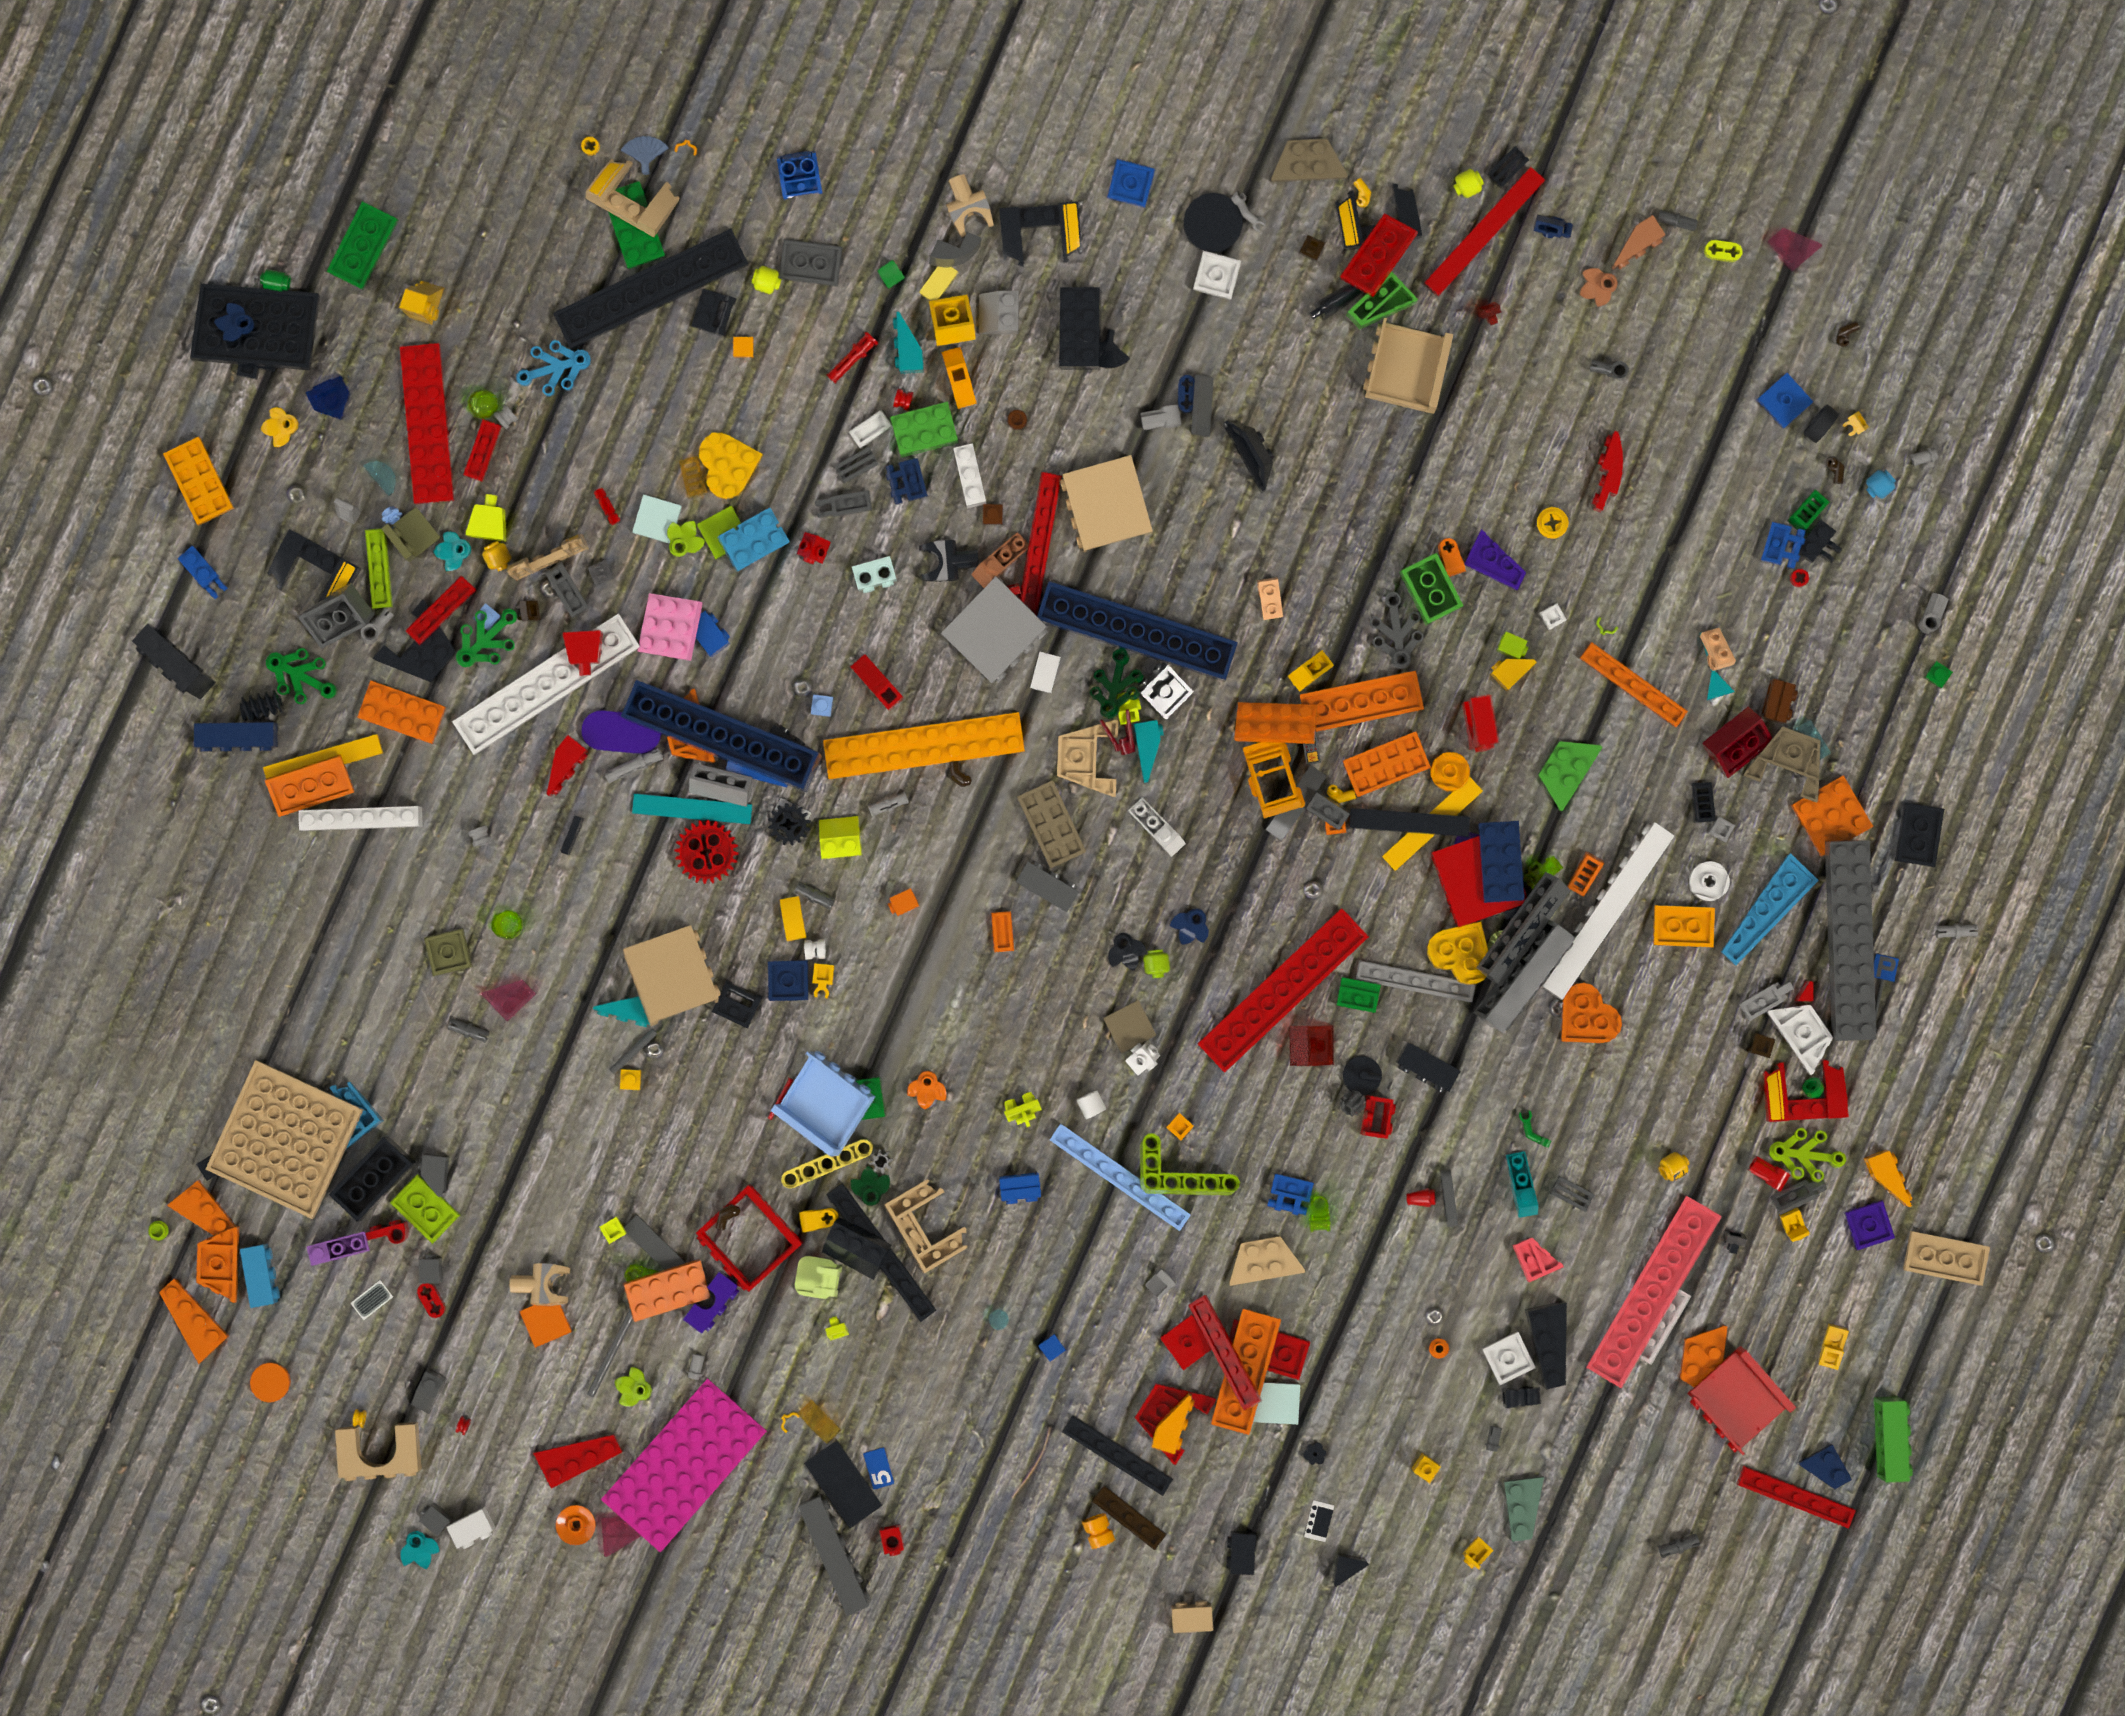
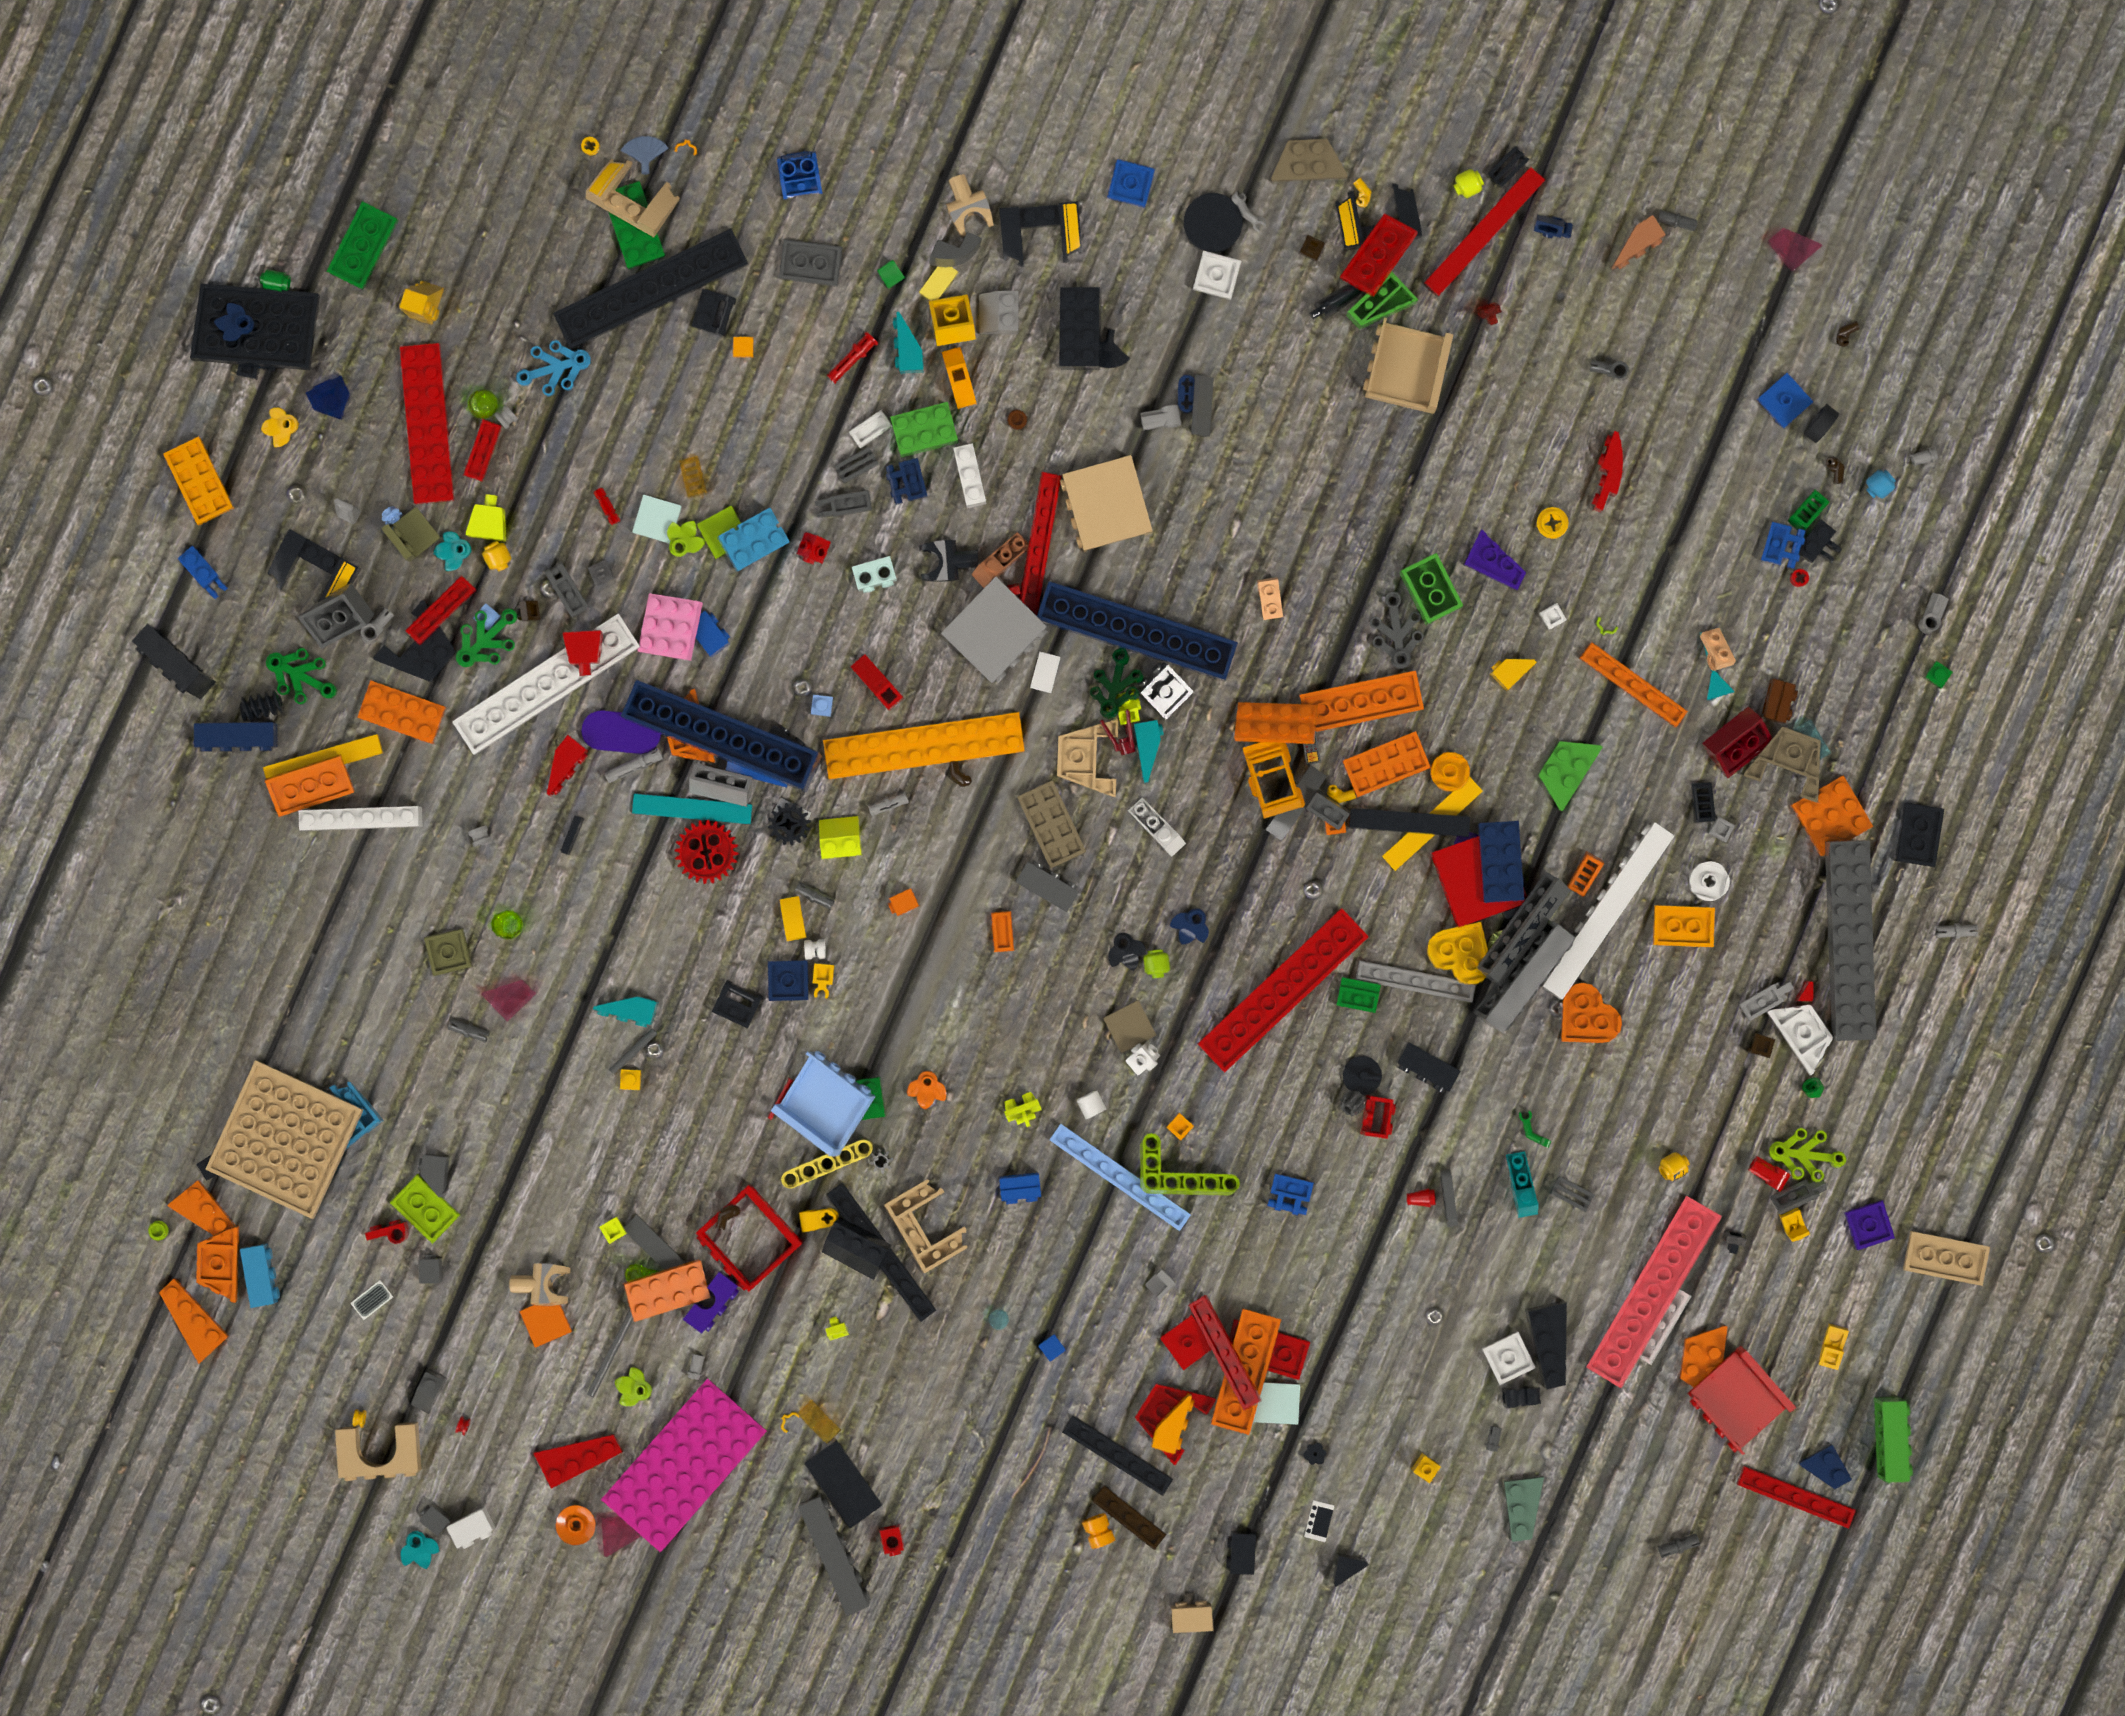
(270, 1382): orange tile -> none
(337, 1248): medium lavender slope -> none
(372, 1178): black brick -> none
(378, 569): lime tile -> none
(383, 476): clear light blue tile -> none
(427, 1302): red beam -> none
(567, 549): tan wedge -> none
(671, 974): tan panel -> none
(728, 463): yellow plate -> none
(766, 280): neon yellow head -> none
(817, 1277): yellowish green piece -> none
(870, 1183): dark green plate -> none
(878, 1468): blue sticker -> none
(903, 399): red wheel -> none
(992, 514): reddish brown plate -> none
(1252, 452): black wedge -> none
(1264, 1260): tan wing -> none
(1310, 670): yellow slope -> none
(1311, 1045): clear red slope -> none
(1319, 1215): clear neon green piece -> none
(1432, 1348): orange plate -> none
(1451, 561): orange piece -> none
(1477, 1553): yellow bracket -> none
(1480, 723): red arch -> none
(1512, 646): lime brick -> none
(1535, 1260): coral wing -> none
(1550, 866): clear neon green piece -> none
(1595, 286): nougat plate -> none
(1724, 246): neon yellow beam -> none
(1775, 901): dark azure wing -> none
(1831, 1106): red wedge -> none
(1858, 423): yellow tile -> none
(1884, 969): piece -> none
(1884, 1171): light orange slope -> none

